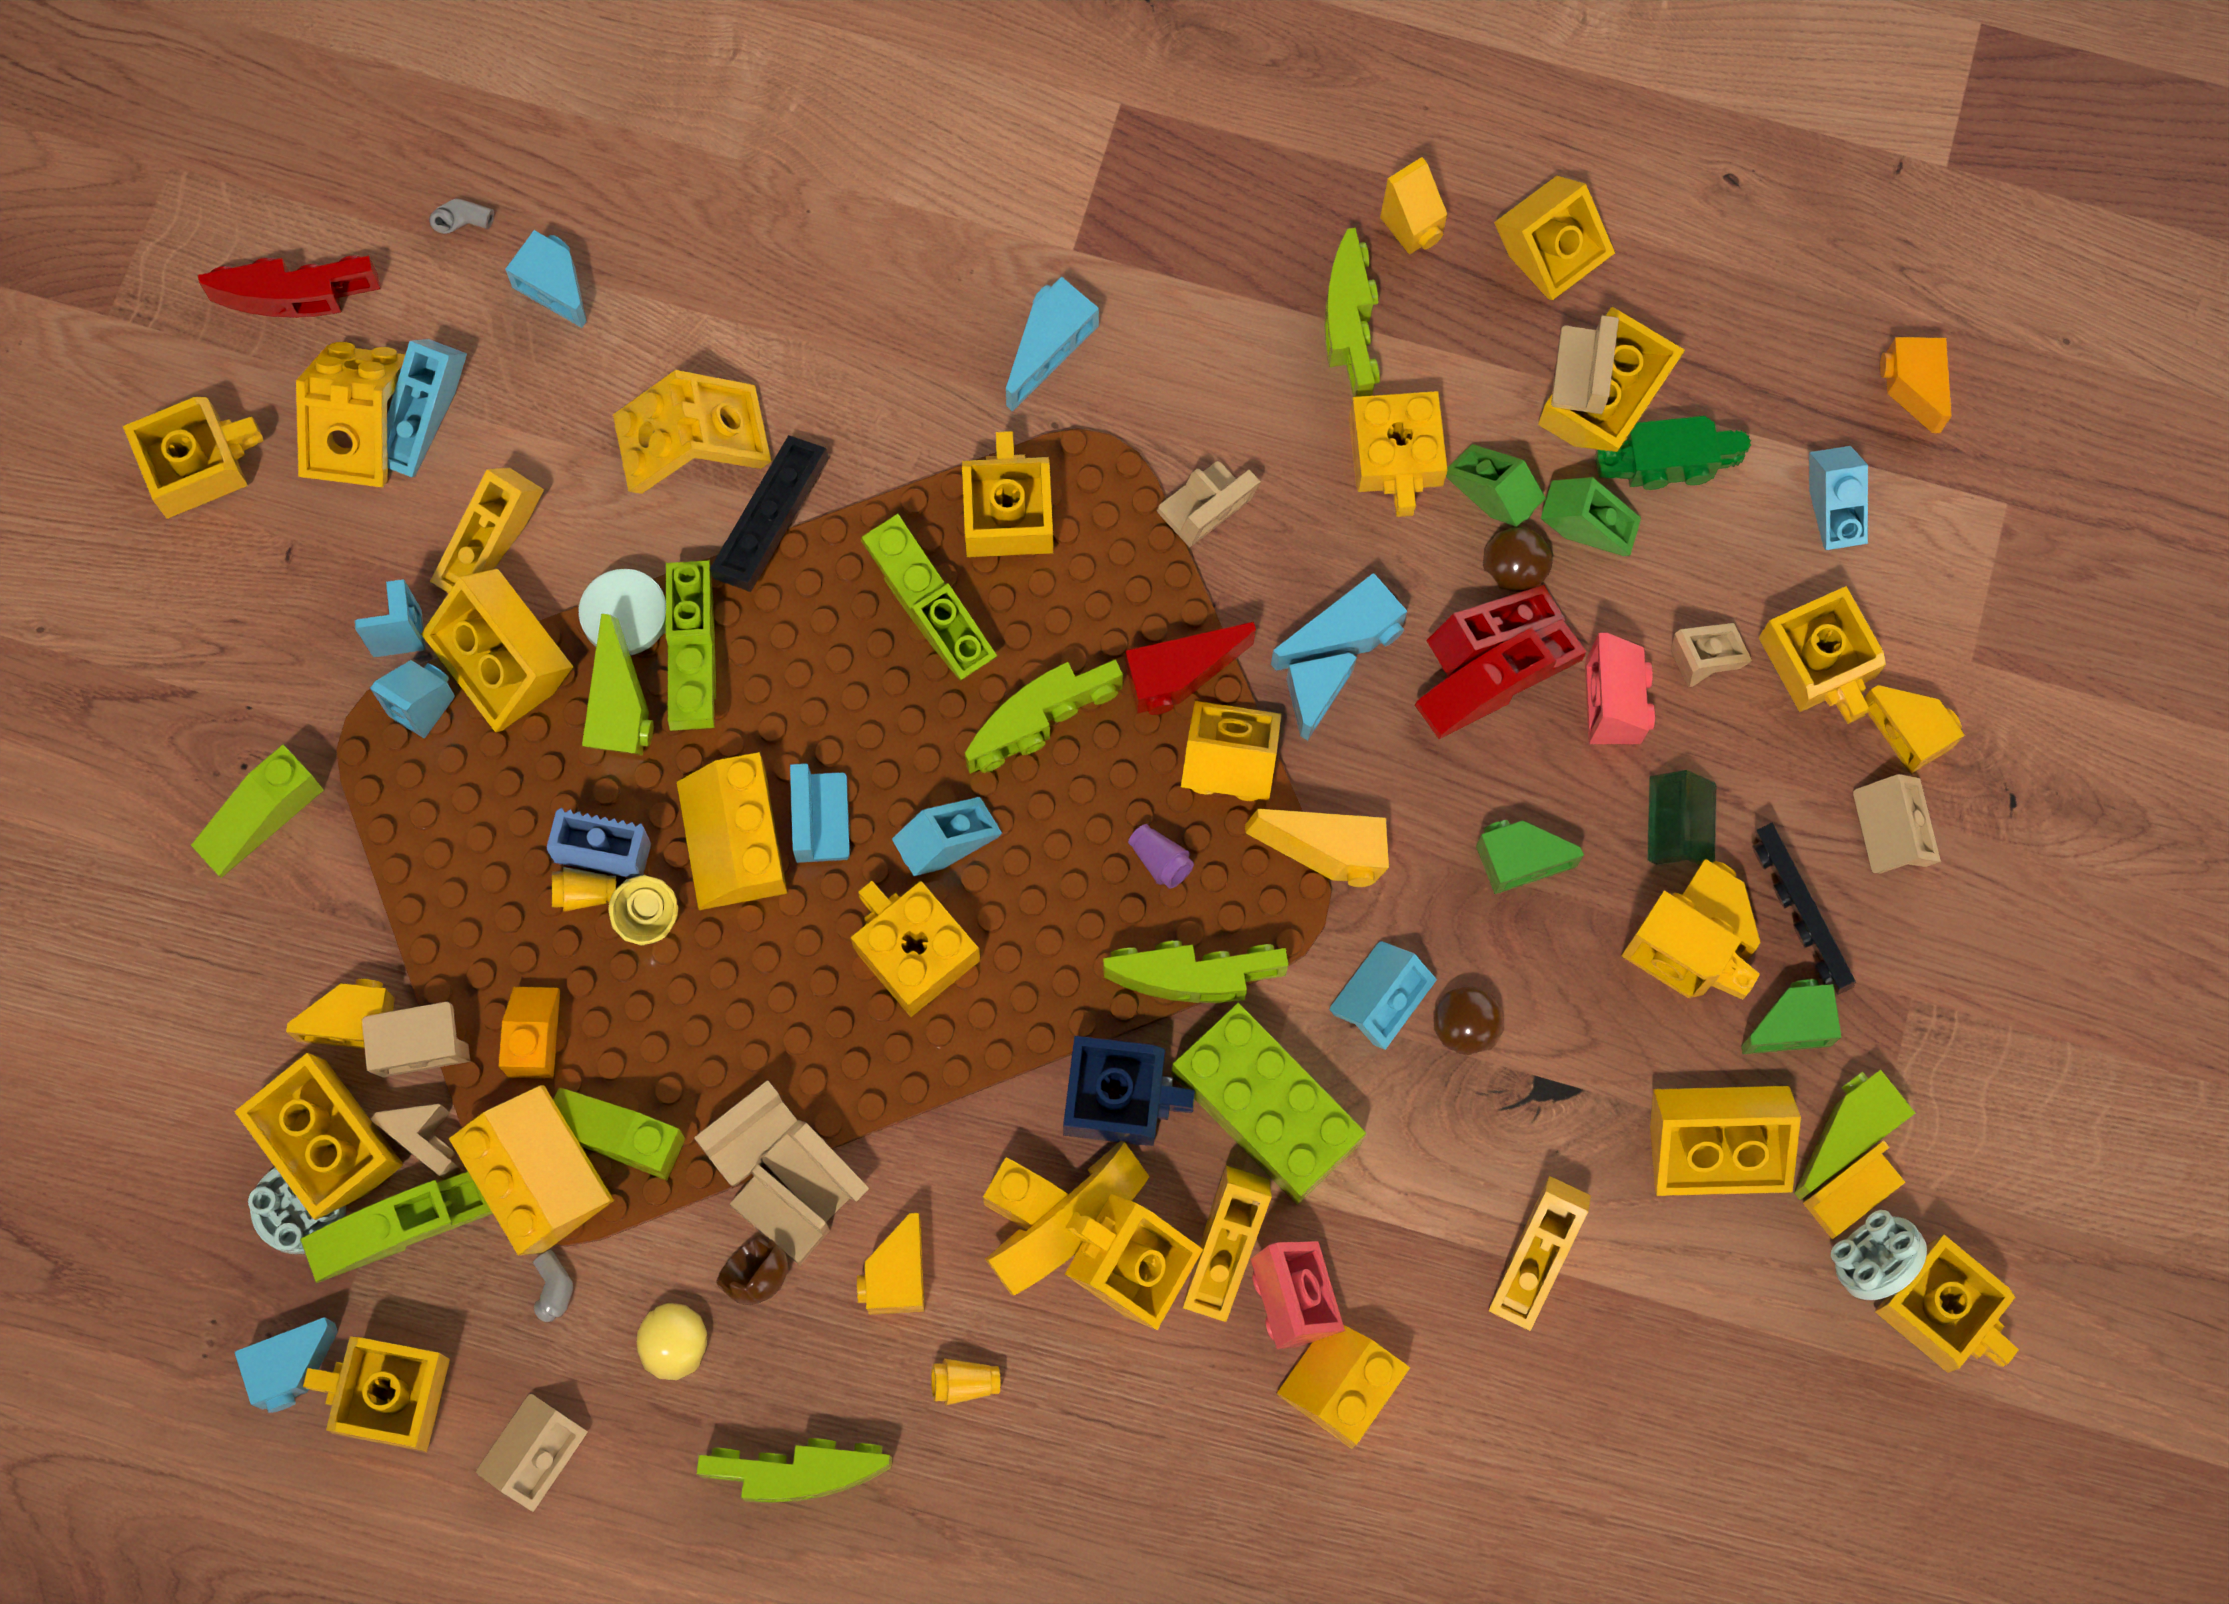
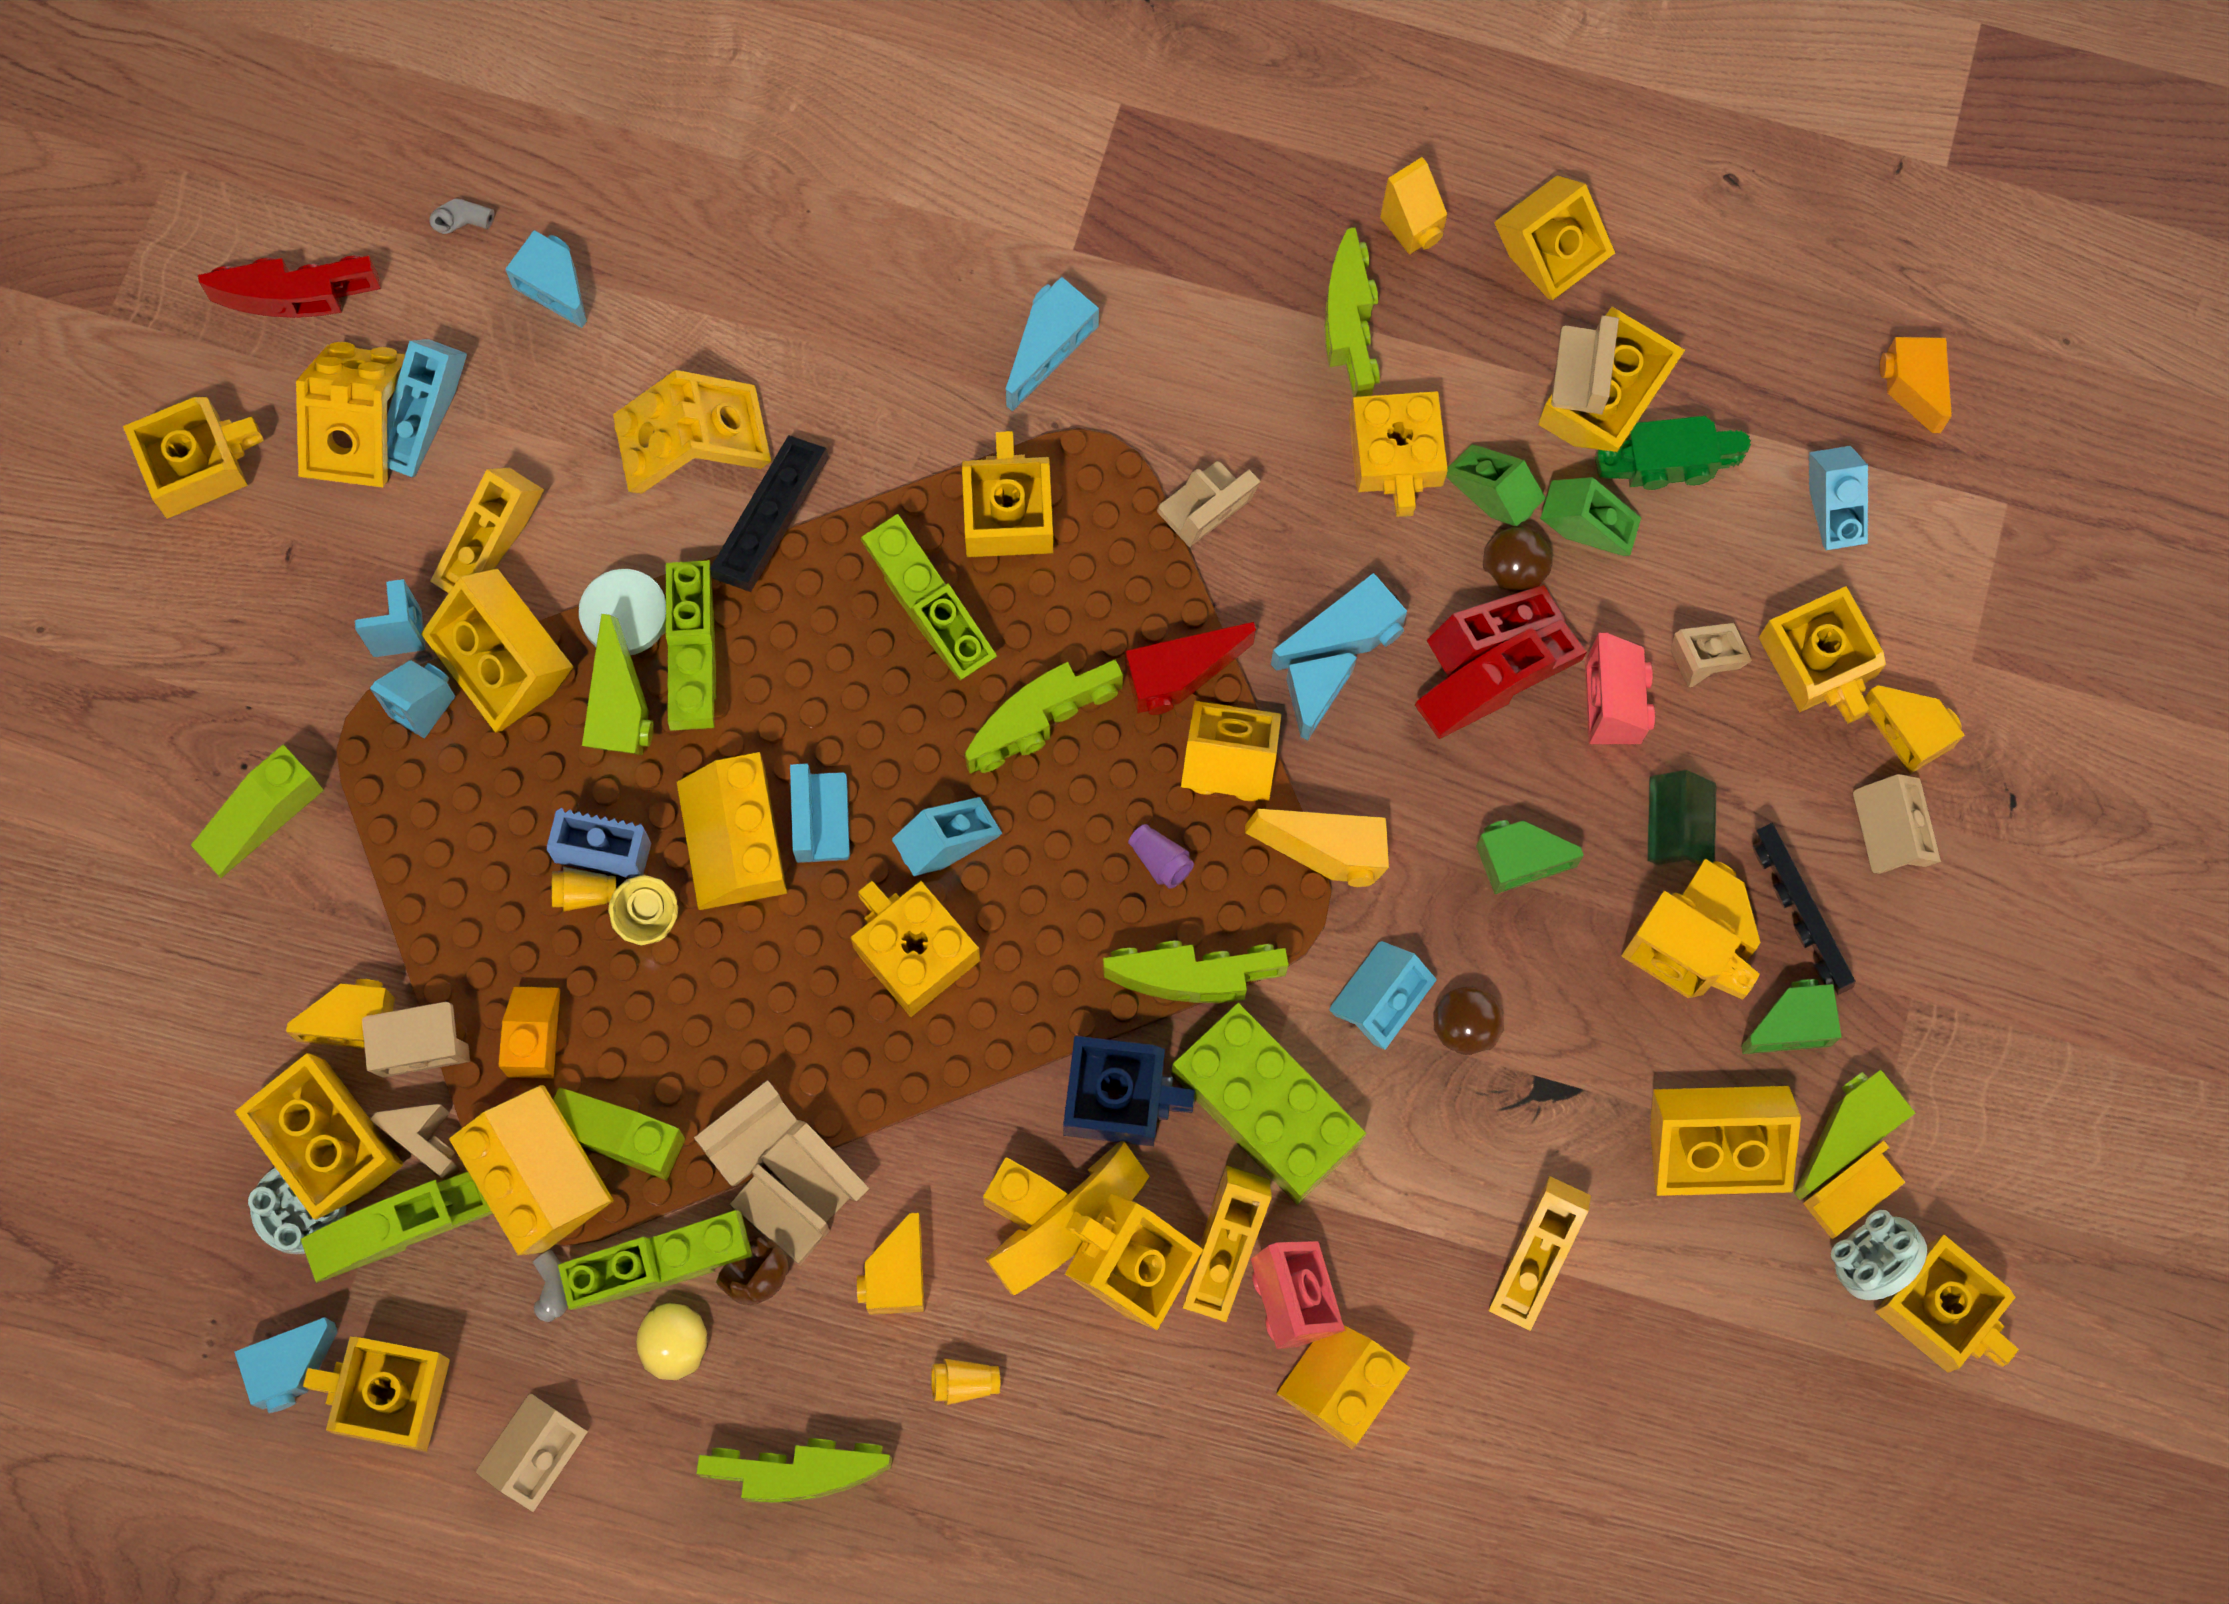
(655, 1261): none -> lime slope

